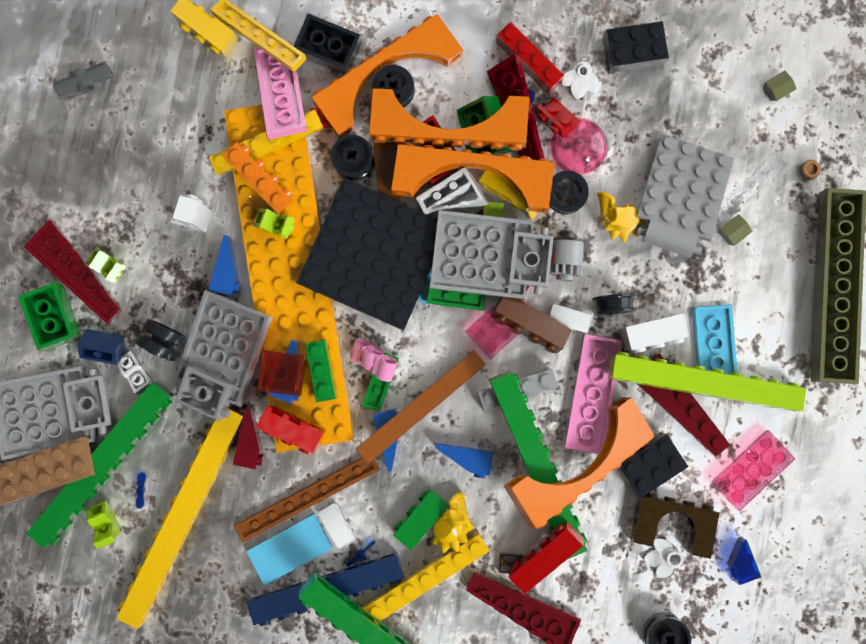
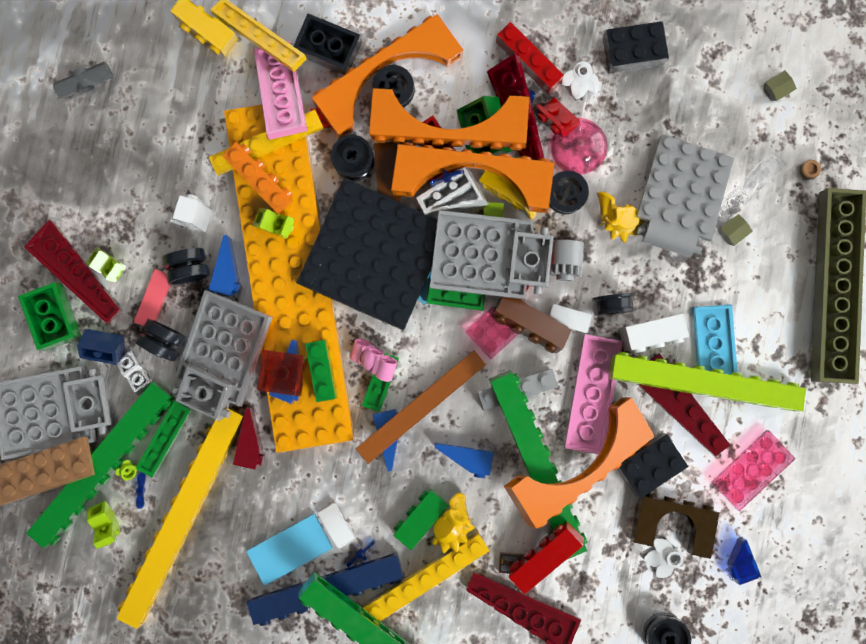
(130, 473): none -> lime plate
(153, 298): none -> coral tile
(163, 439): none -> green plate
(185, 266): none -> black wheel
(290, 429): red wedge -> none
(305, 498): dark orange tile -> none
(446, 177): none -> clear blue piece

